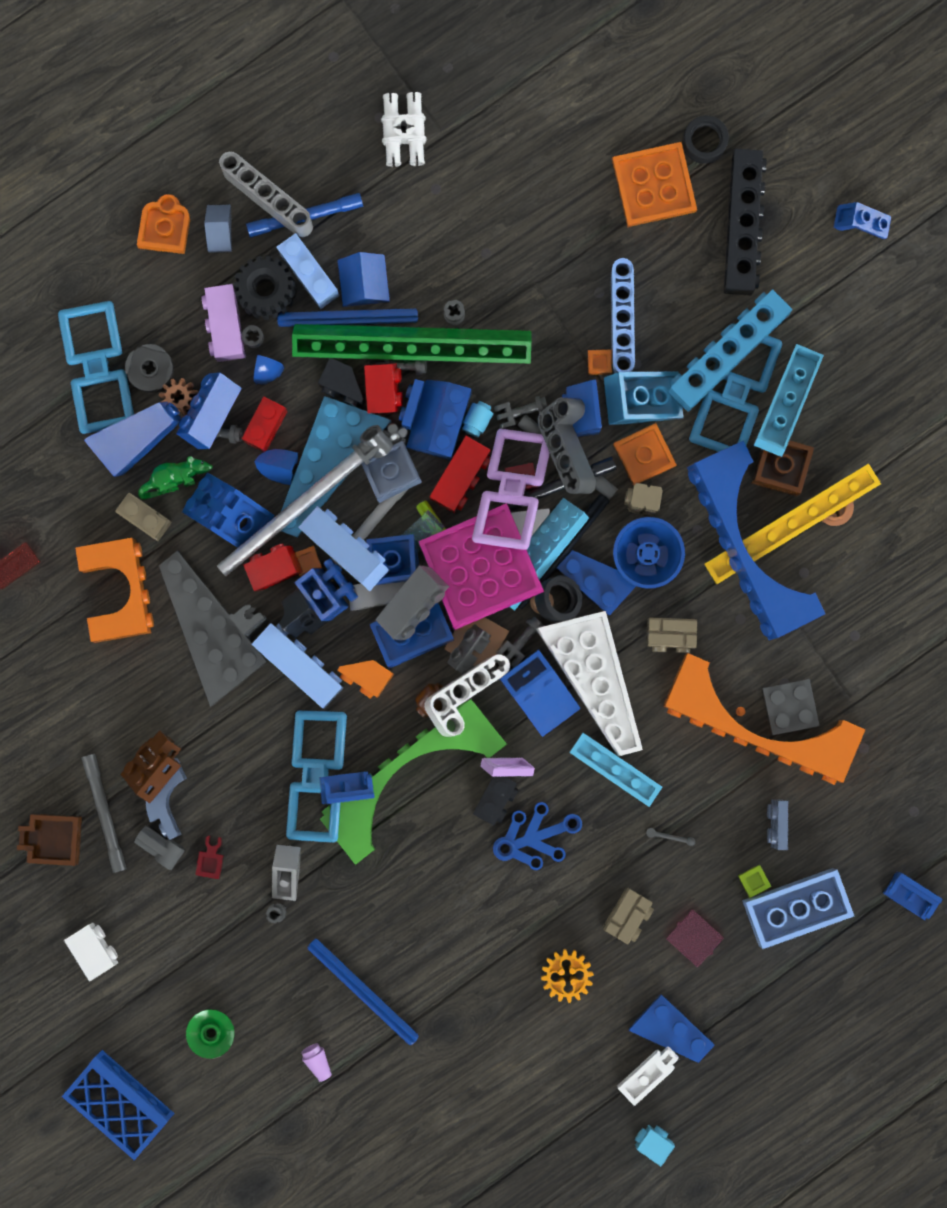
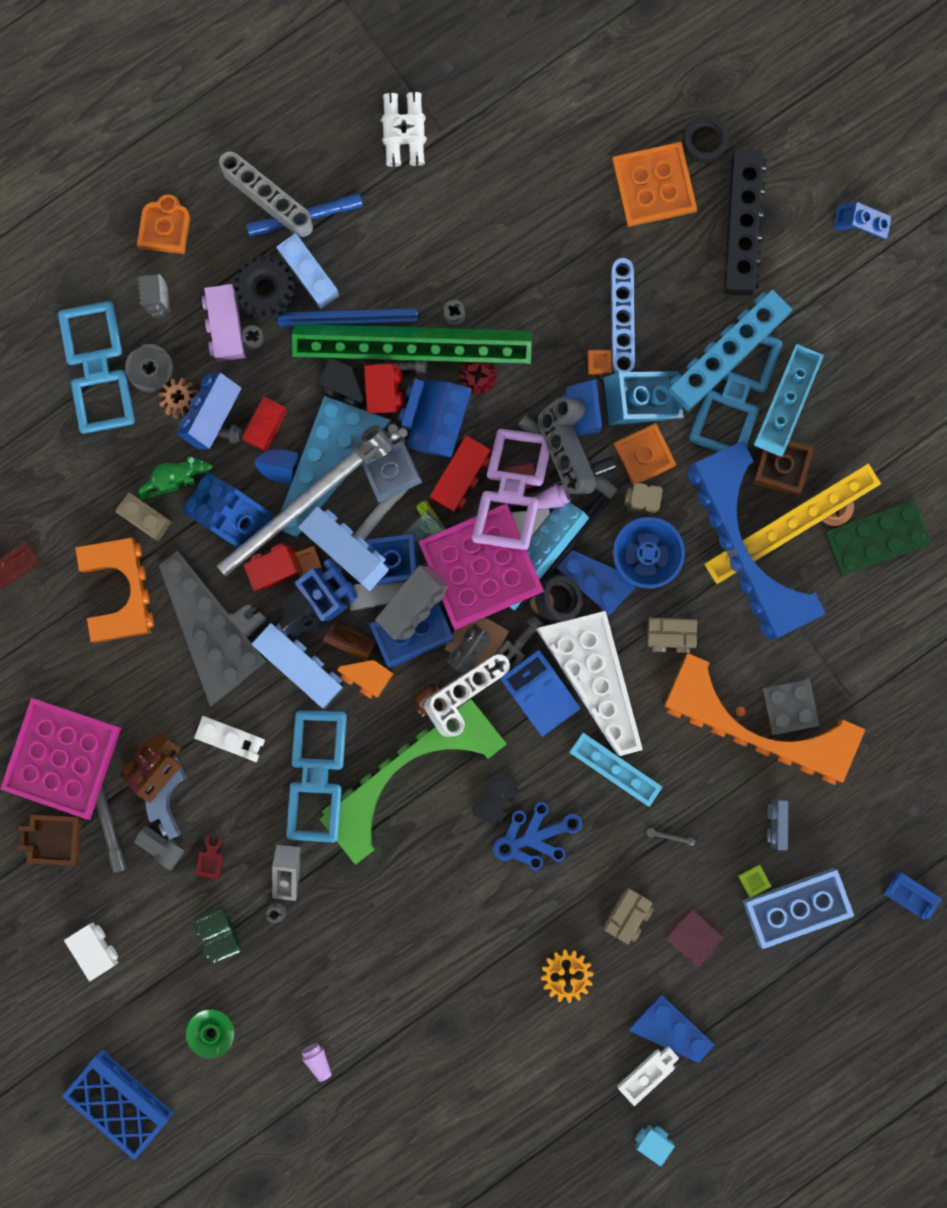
(60, 758): none -> dark pink plate
(132, 438): slope -> none
(154, 295): none -> dark grey brick
(217, 934): none -> clear green brick
(218, 228): sand blue slope -> none
(228, 738): none -> white plate
(267, 370): blue brick -> none
(346, 787): blue hinge -> none
(350, 641): none -> reddish brown plate
(363, 279): blue slope -> none
(363, 992): blue axle -> none
(477, 419): medium azure brick -> none
(484, 384): none -> dark red gear
(507, 767): lavender tile -> none
(510, 414): dark grey hinge -> none
(553, 497): none -> lavender cone
(878, 538): none -> dark green plate

